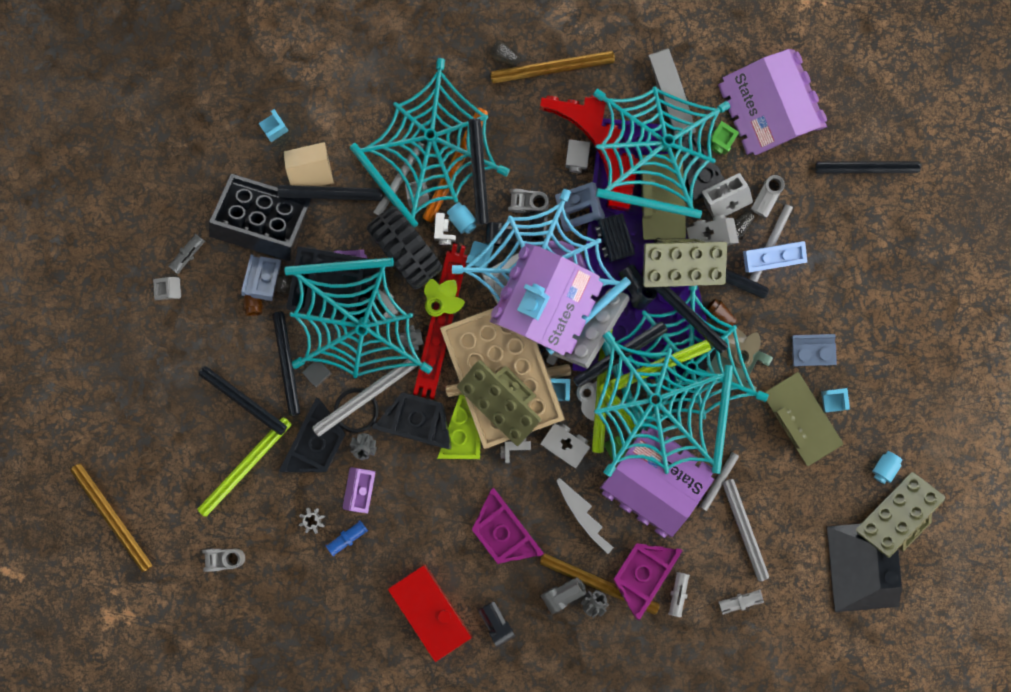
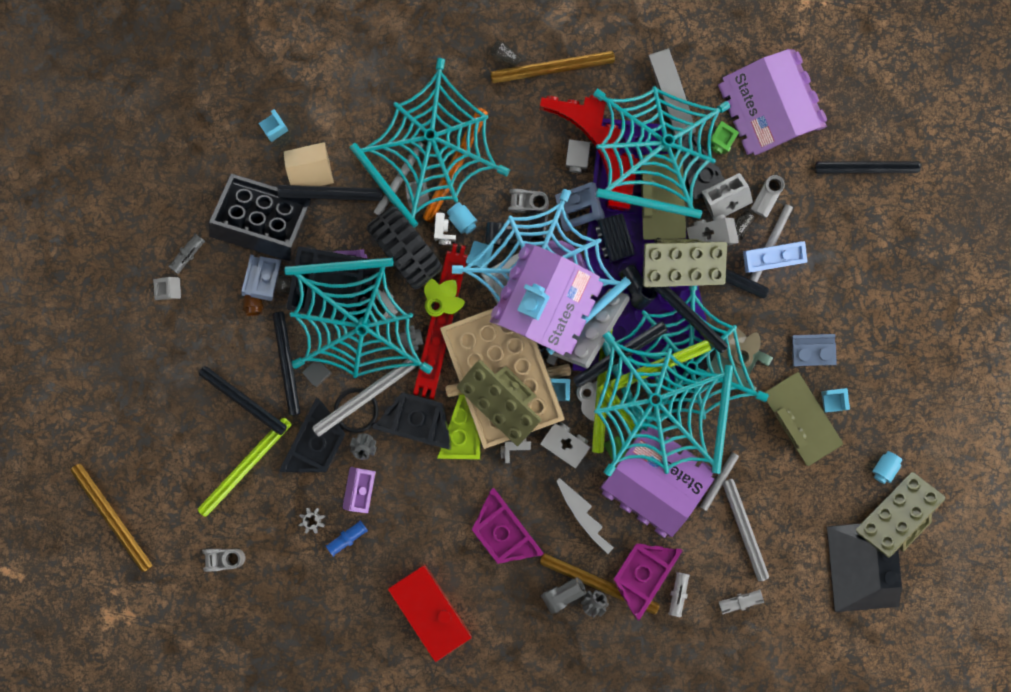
(478, 171): black axle -> none
(499, 629): black piece -> none
(721, 312): reddish brown cone -> none

